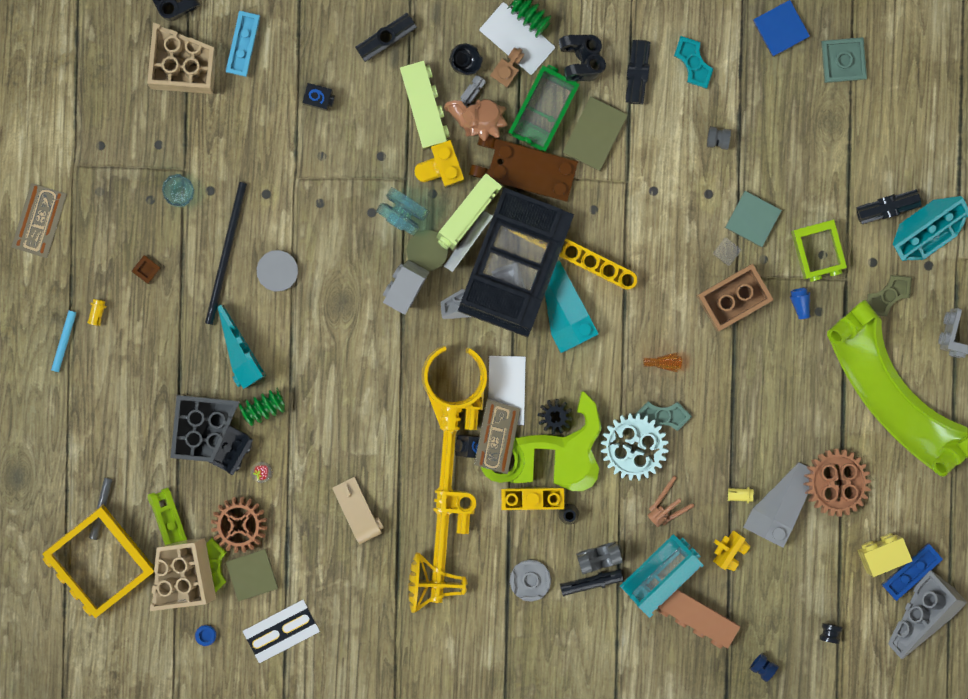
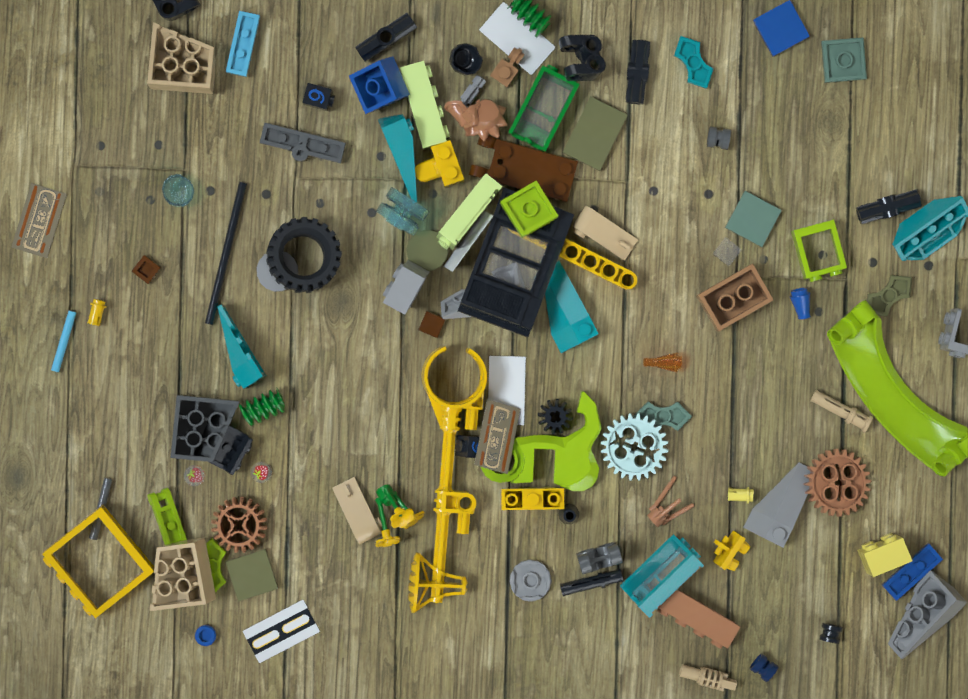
(194, 475): none -> clear tile
(302, 143): none -> dark grey hinge
(304, 228): none -> black tyre
(379, 85): none -> blue brick
(400, 142): none -> teal wedge
(402, 518): none -> plant
(431, 324): none -> reddish brown tile
(529, 209): none -> lime plate
(604, 232): none -> tan door
(708, 677): none -> tan hinge
(850, 415): none -> tan pin

